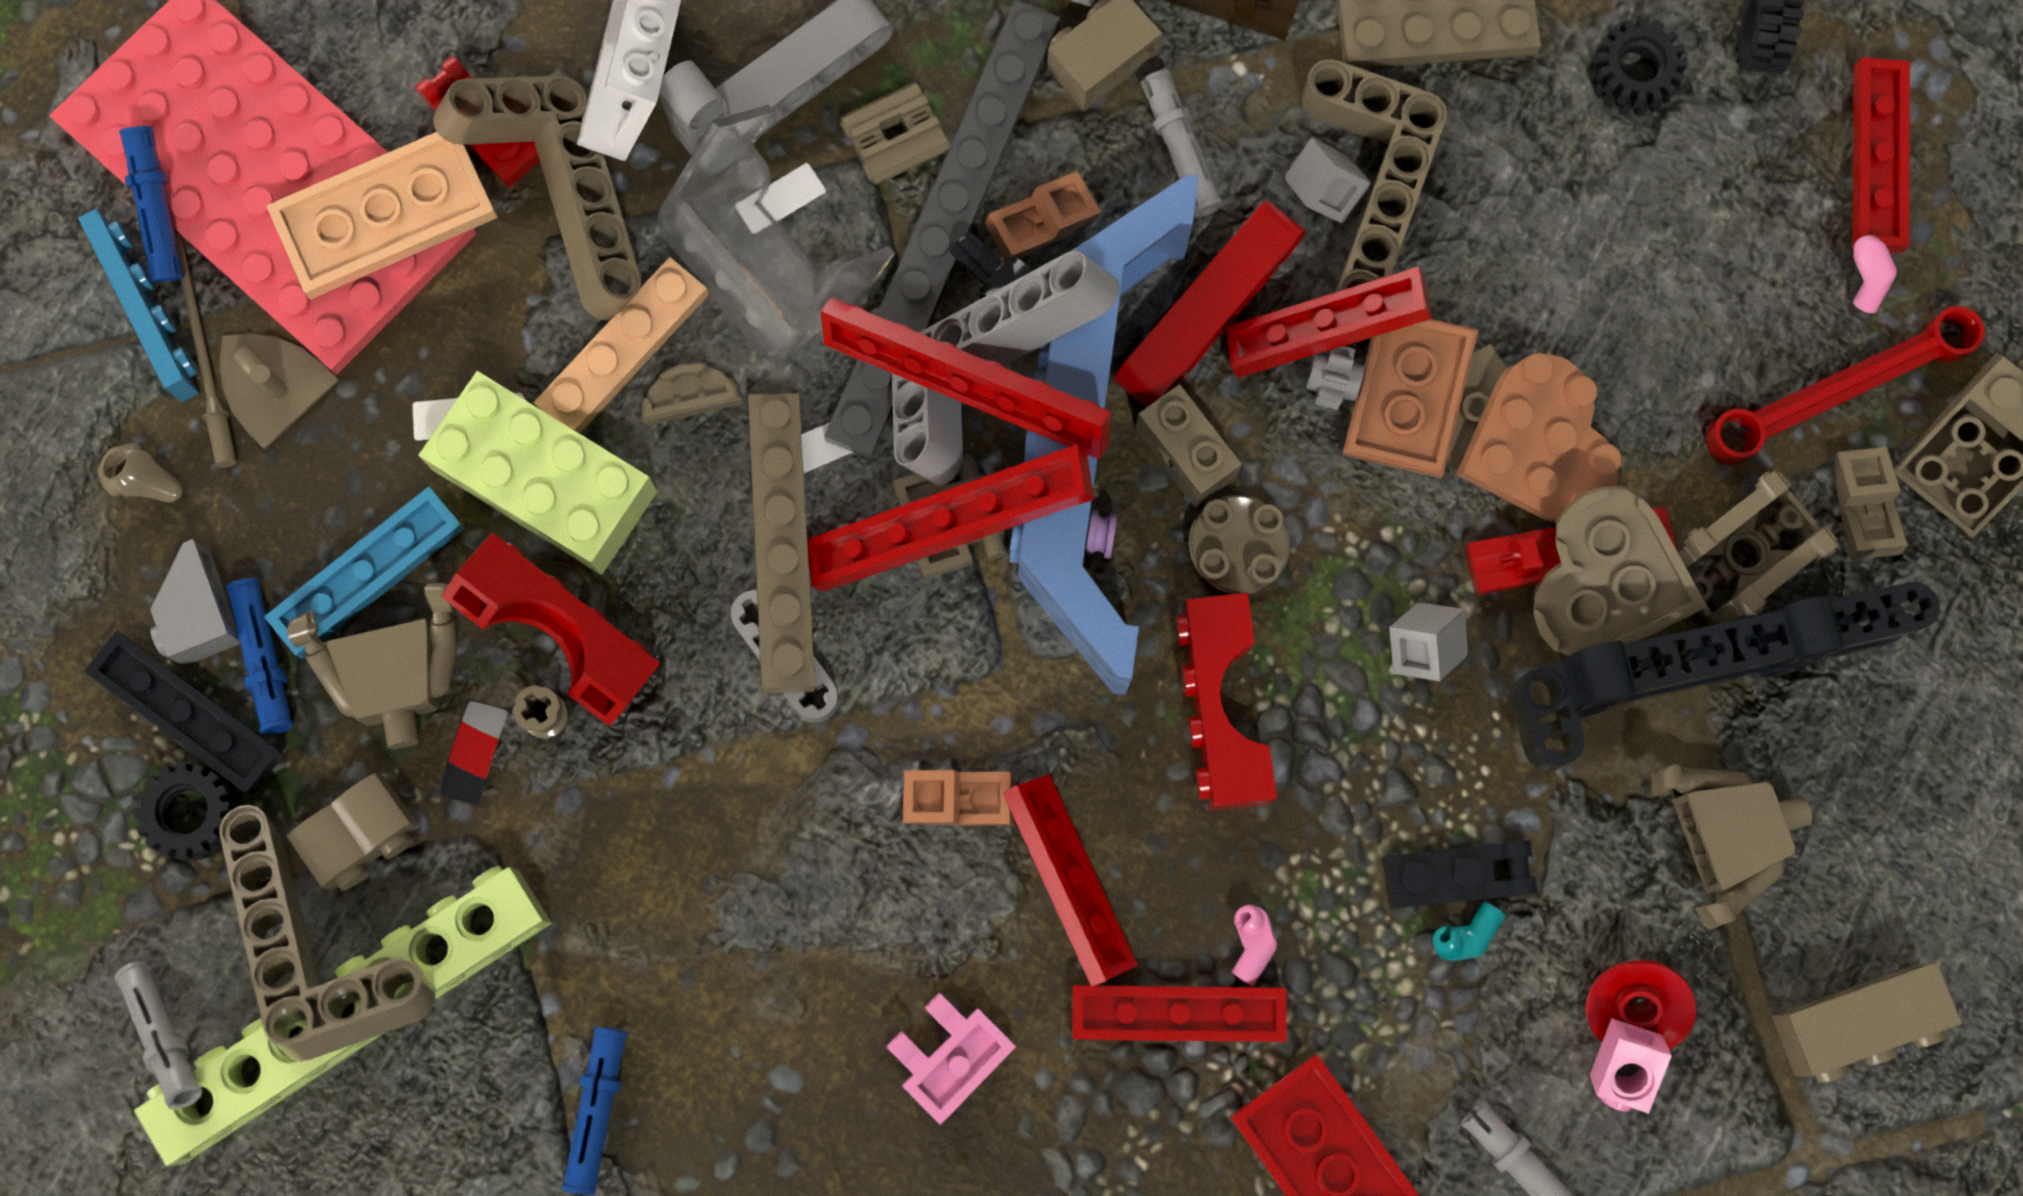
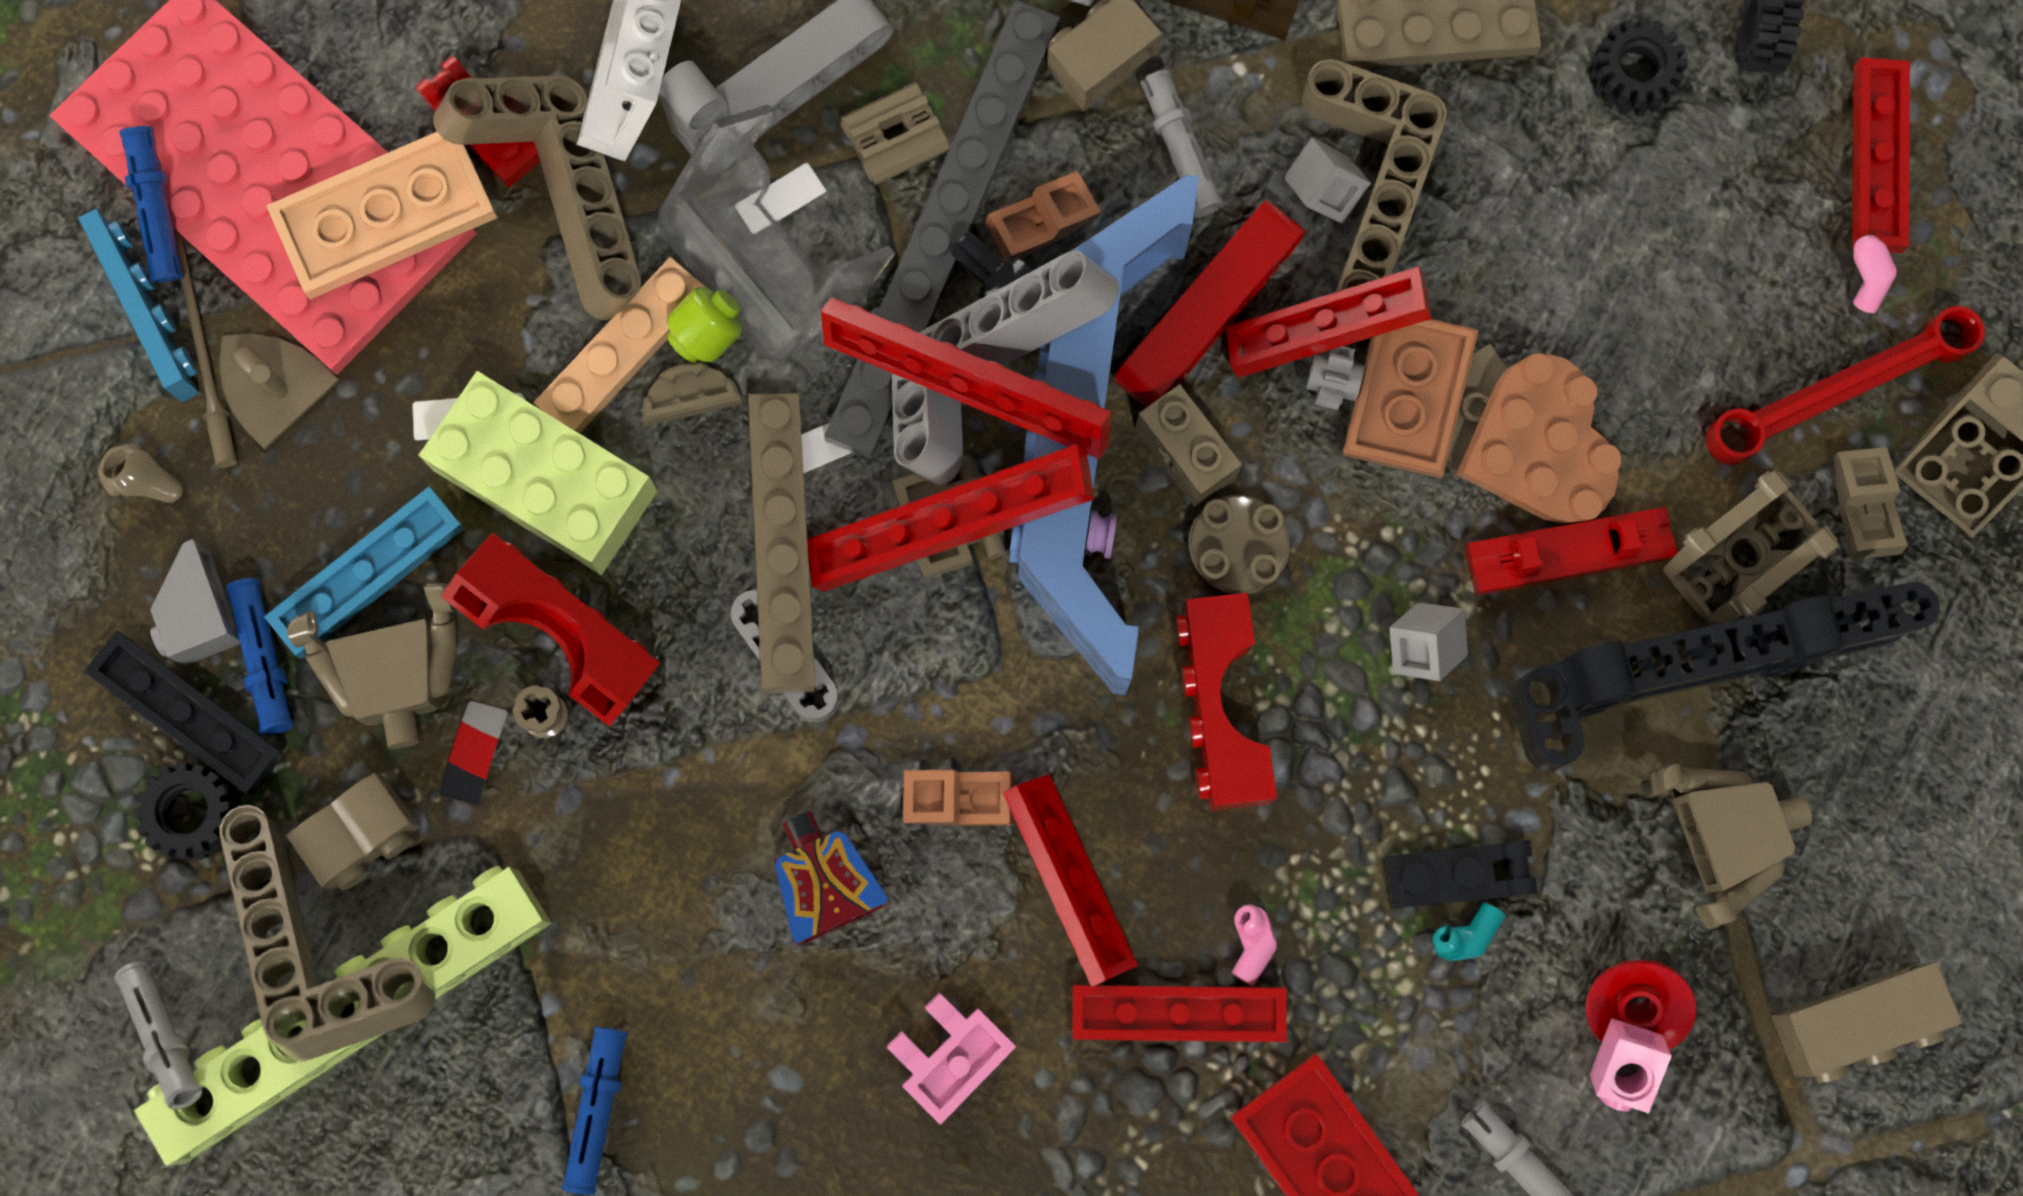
(704, 324): none -> lime head
(824, 881): none -> torso
(1614, 575): dark tan plate -> none

